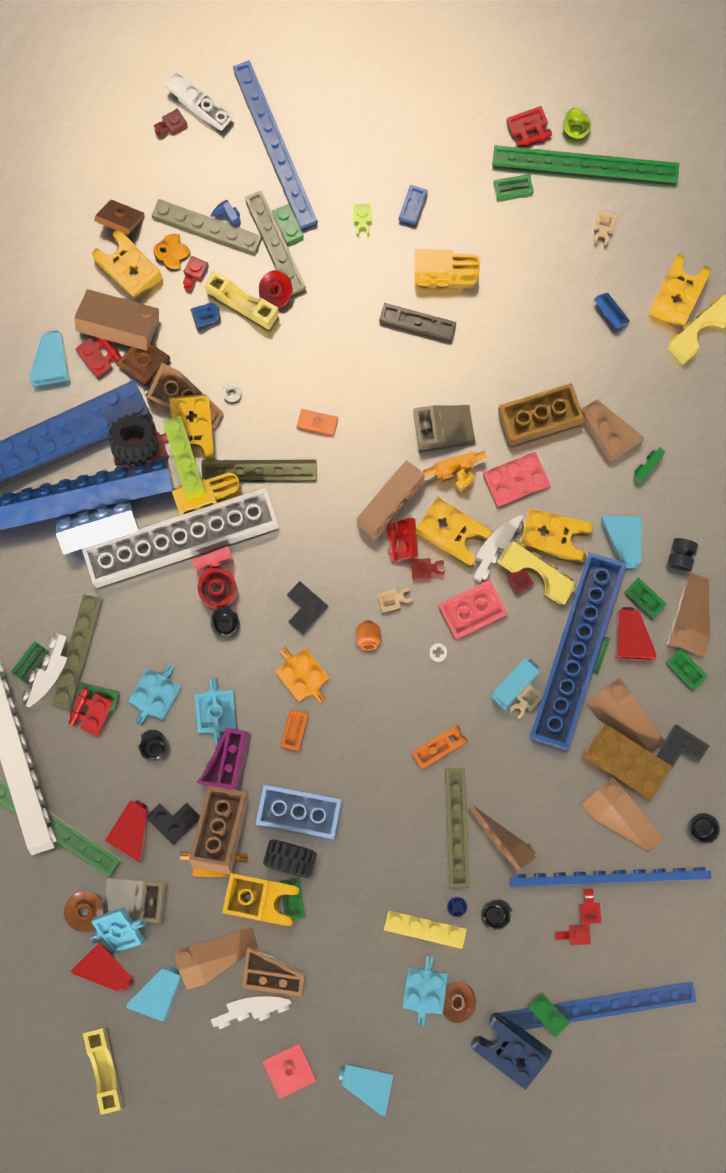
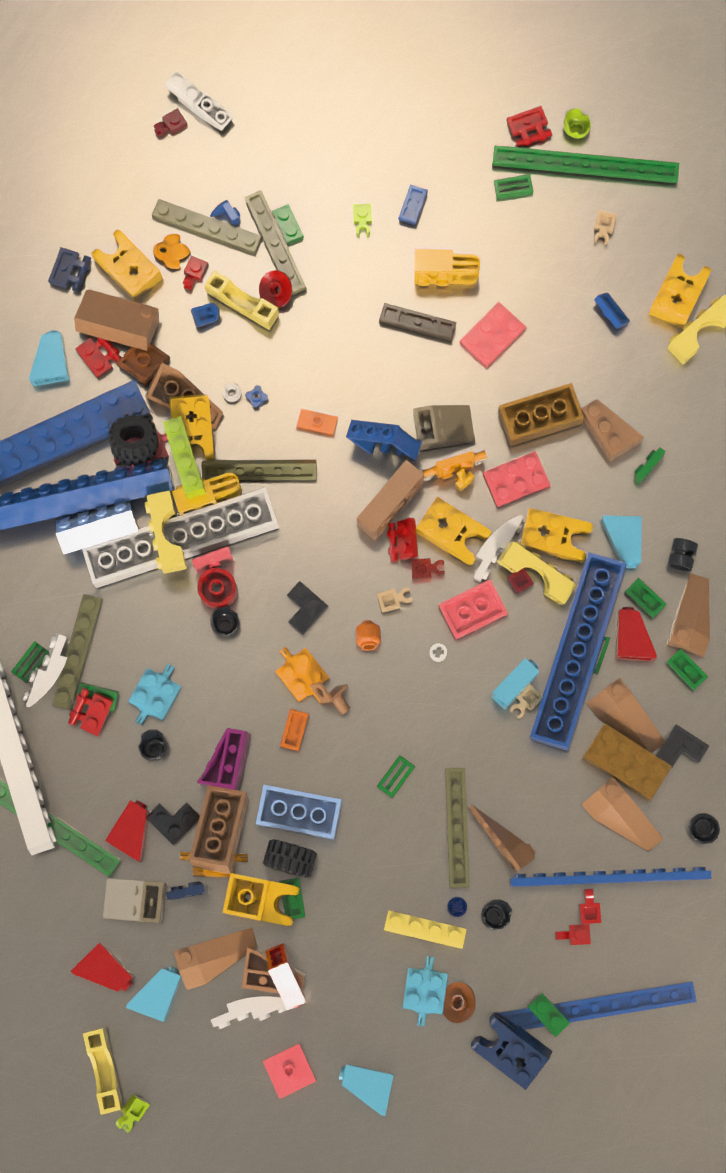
(64, 267): none -> dark blue plate
(73, 910): dark orange dish -> none
(117, 930): medium azure plate -> none
(119, 216): dark orange plate -> none
(133, 1110): none -> lime plate
(161, 508): none -> light yellow arch
(193, 889): none -> dark blue plate
(215, 711): medium azure plate -> none
(256, 391): none -> plate
(275, 144): plate -> none
(285, 976): none -> slope
(333, 696): none -> medium nougat bracket
(367, 433): none -> blue window
(405, 763): none -> green tile
(439, 747): orange plate -> none
(492, 334): none -> coral plate

